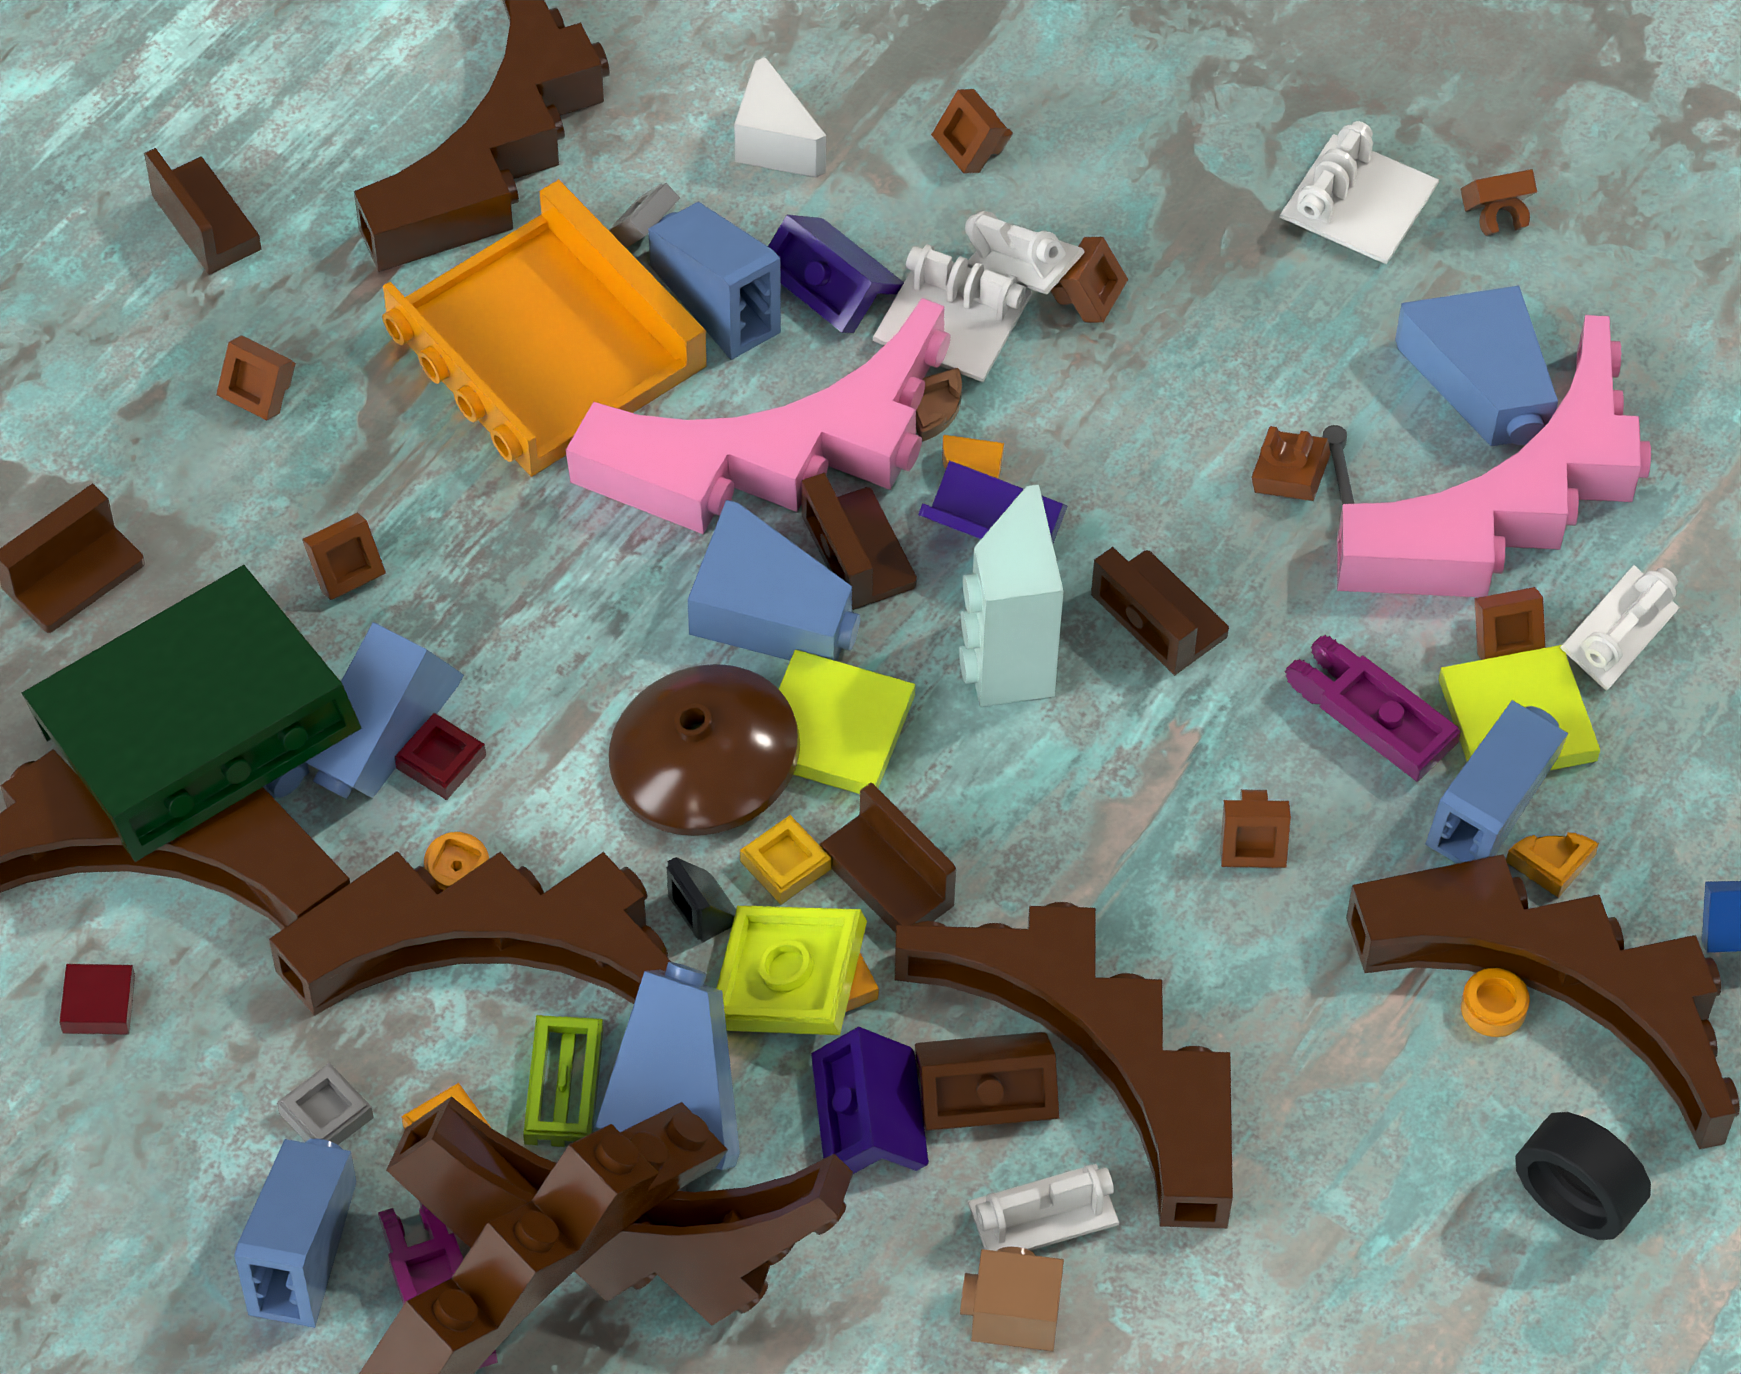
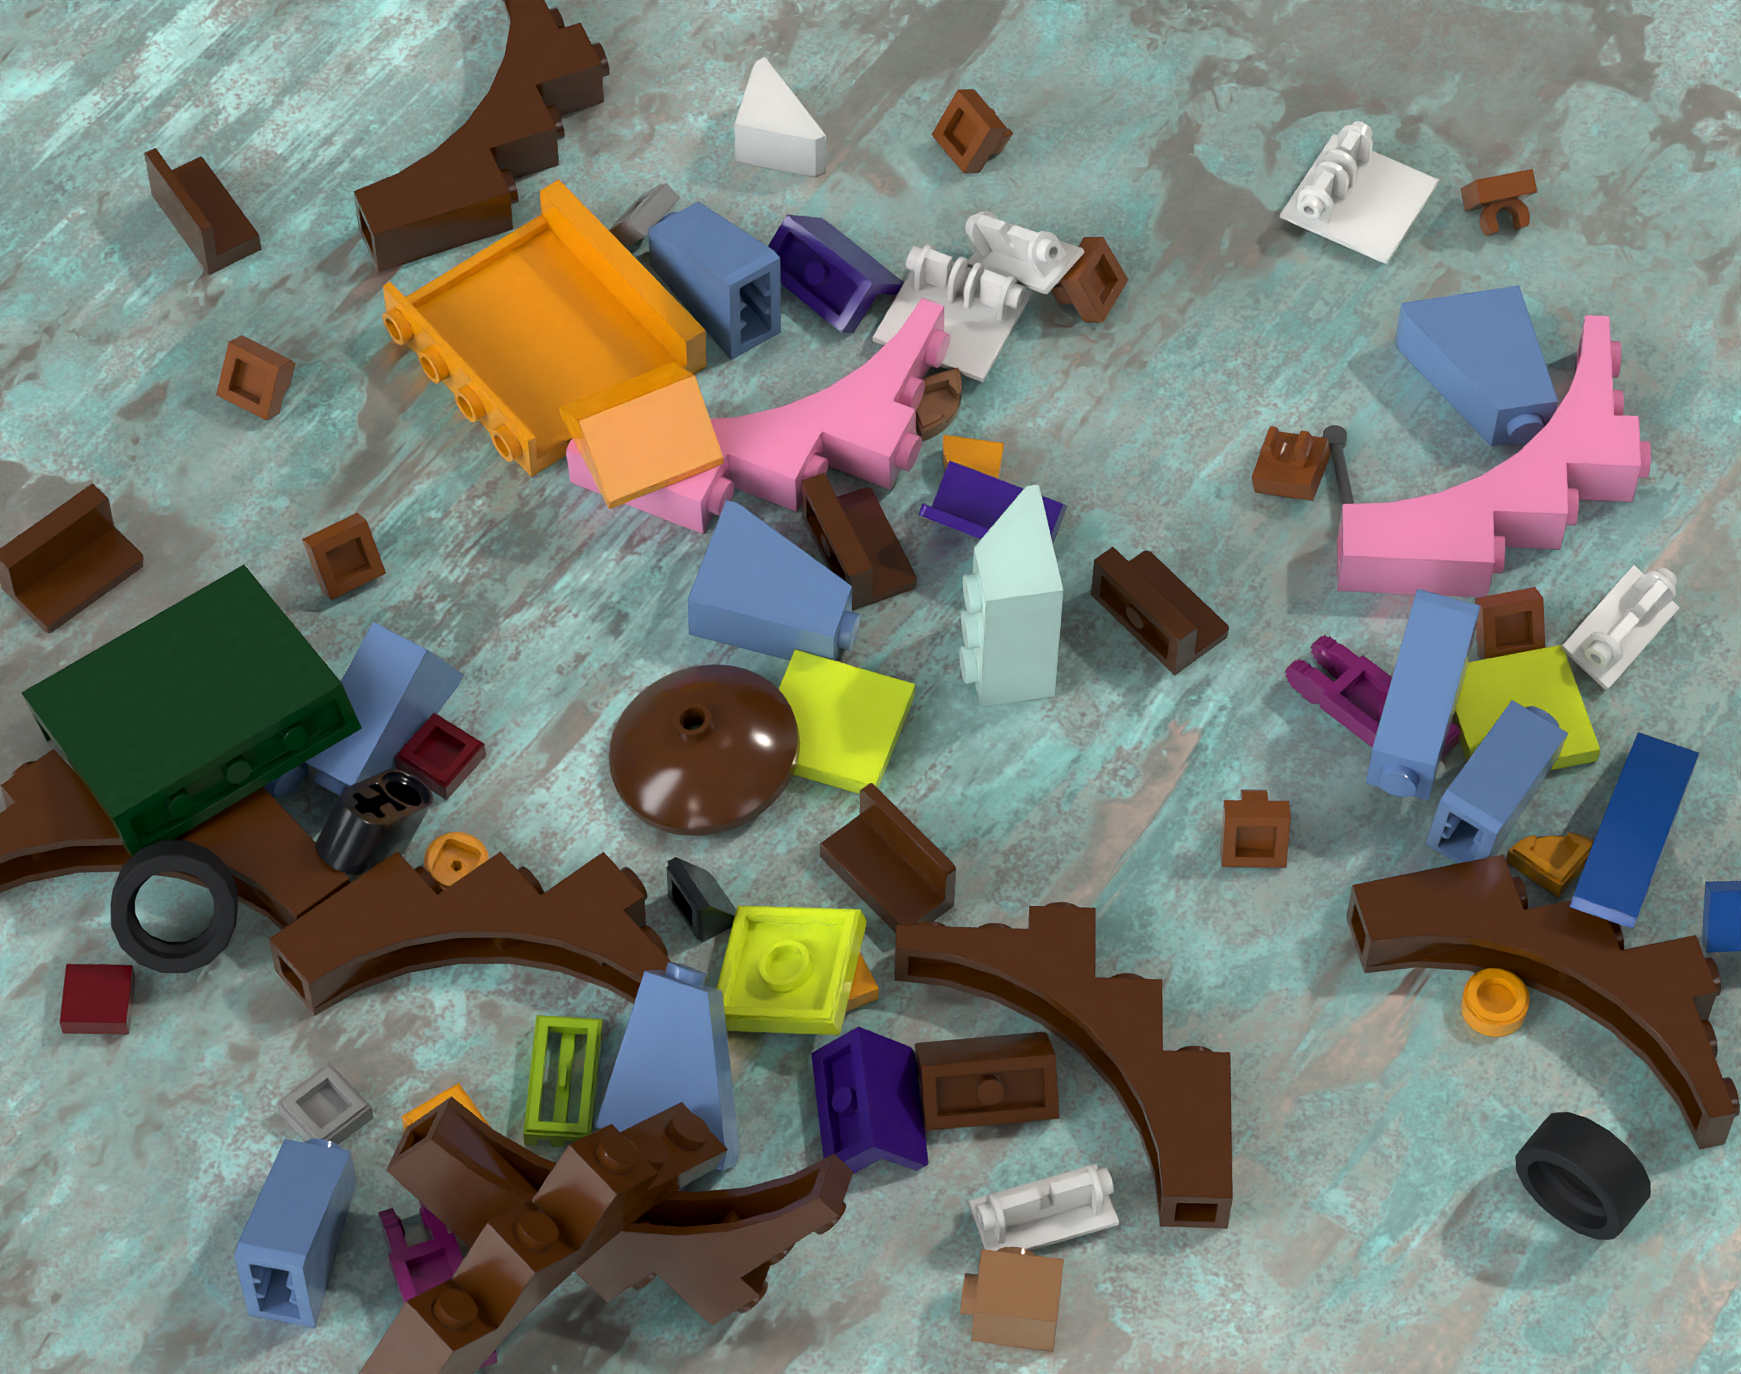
(176, 955): none -> black tyre
(373, 821): none -> black beam
(644, 433): none -> light orange slope
(785, 859): yellow tile -> none
(1423, 695): none -> medium blue slope
(1634, 830): none -> blue slope

